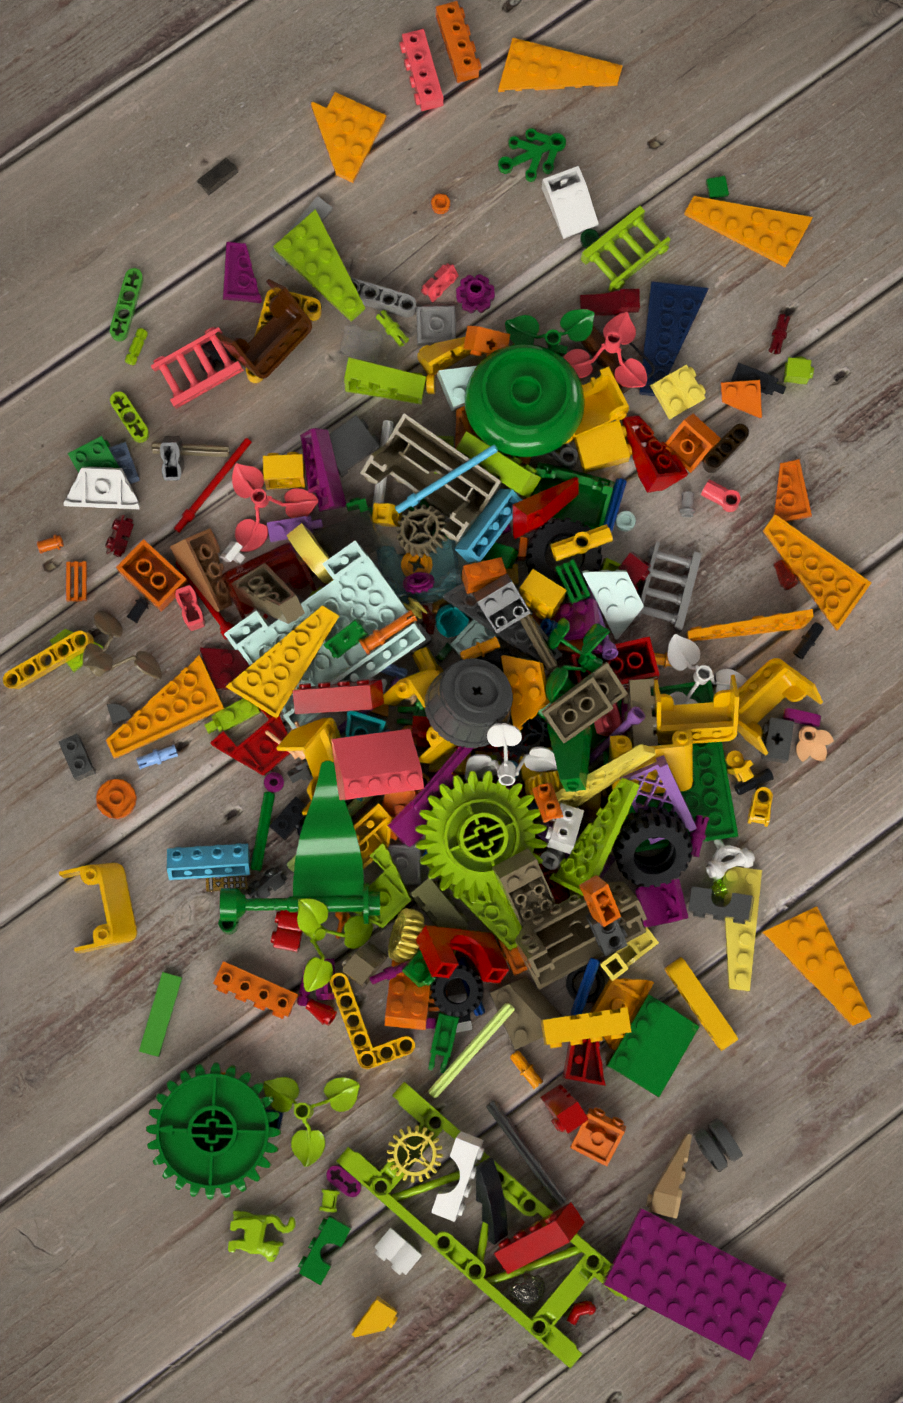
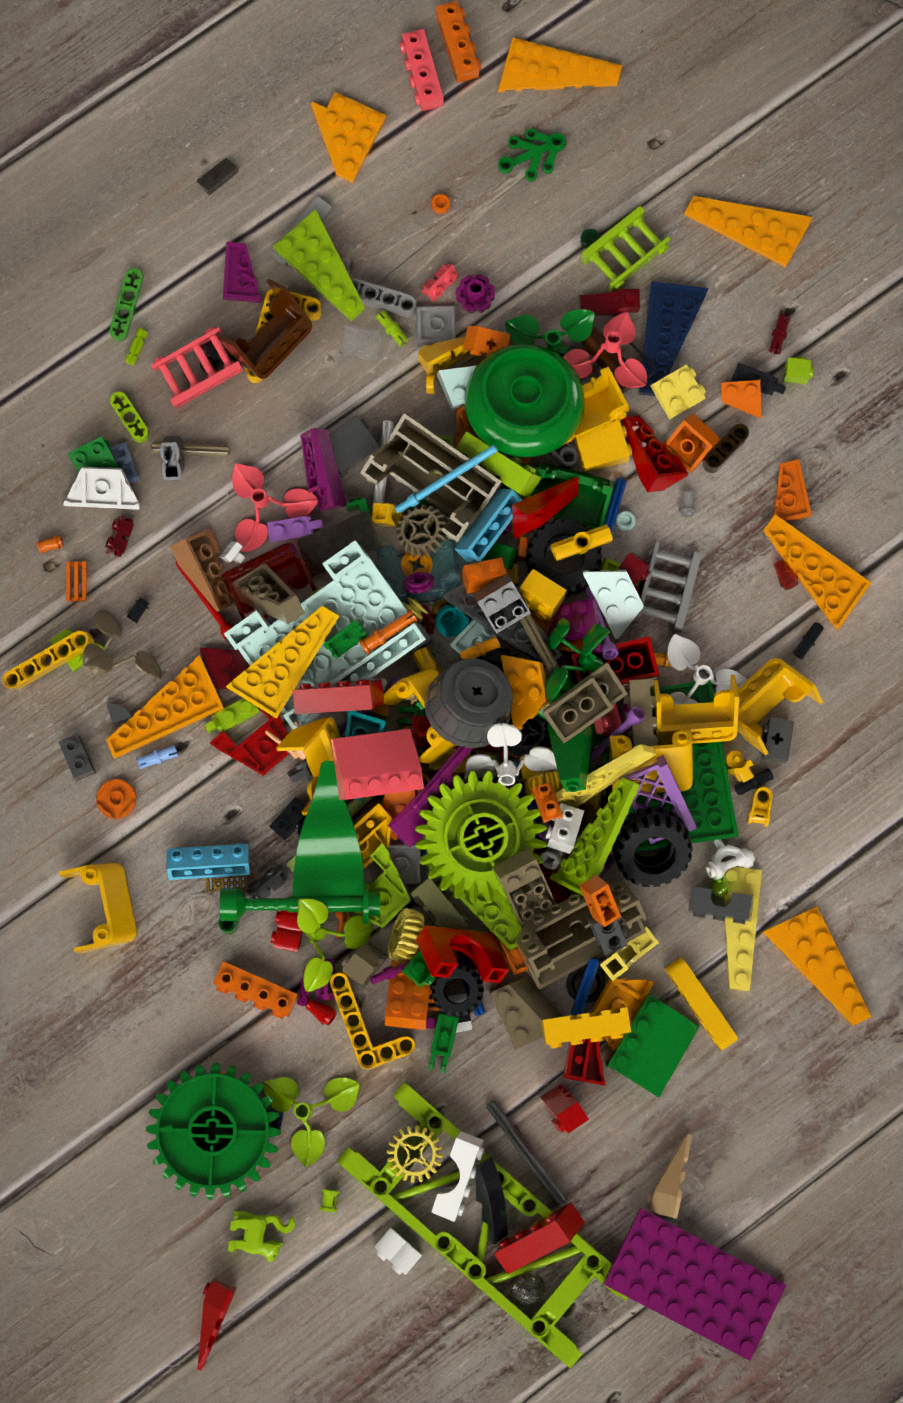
(151, 575): orange brick -> none
(160, 1014): bright green tile -> none
(189, 514): red bar -> none
(190, 608): coral brick -> none
(215, 1307): none -> red wedge
(262, 831): green axle -> none
(276, 788): magenta plate -> none
(284, 470): yellow brick -> none
(310, 551): light yellow arch -> none
(332, 1232): green arch -> none
(347, 1177): magenta beam -> none
(376, 1318): yellow slope -> none
(383, 382): lime wedge -> none
(392, 670): light blue axle -> none
(444, 652): dark green tile -> none
(470, 1051): yellowish green axle -> none
(526, 1069): light orange axle -> none
(548, 625): blue bush -> none
(566, 566): green tile -> none
(570, 202): white slope -> none
(579, 1309): red arm -> none
(599, 1136): orange plate -> none
(662, 903): magenta bracket -> none
(698, 834): magenta pin -> none
(717, 187): green tile -> none
(719, 495): coral piece -> none
(719, 1143): dark grey wheel -> none
(758, 625): light orange wing -> none
(802, 717): magenta beam -> none
(815, 746): light nougat plate -> none

